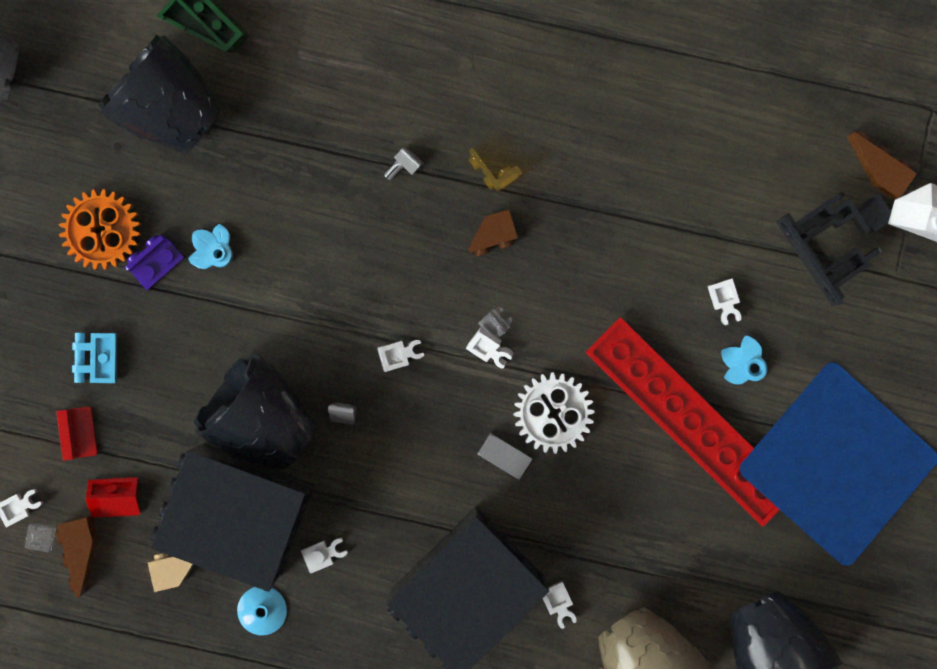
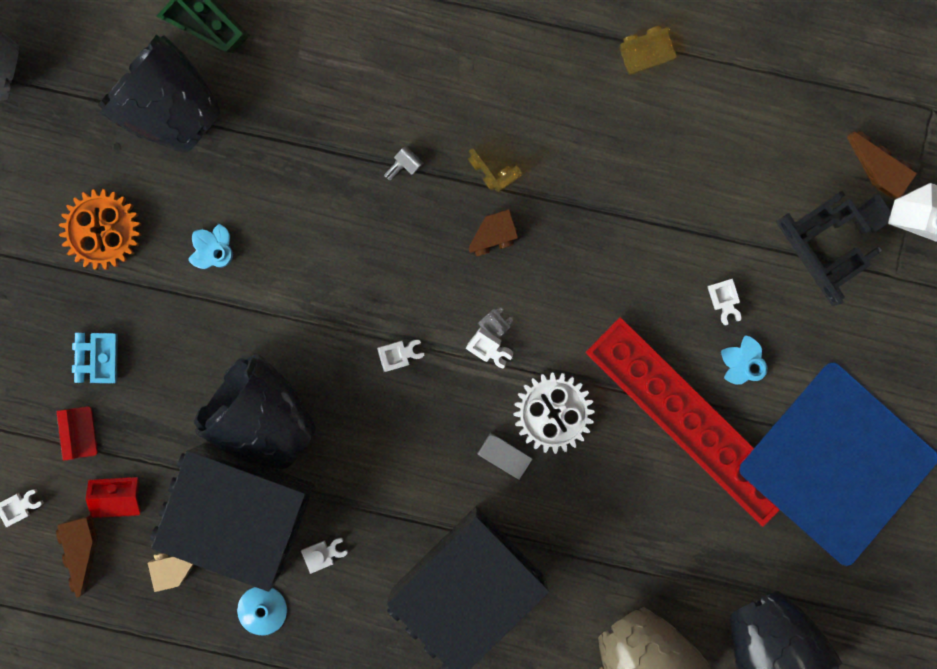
(39, 537): clear tile -> none
(154, 261): dark purple bracket -> none
(342, 413): light grey slope -> none
(557, 601): white plate -> none
(647, 50): none -> clear yellow bracket

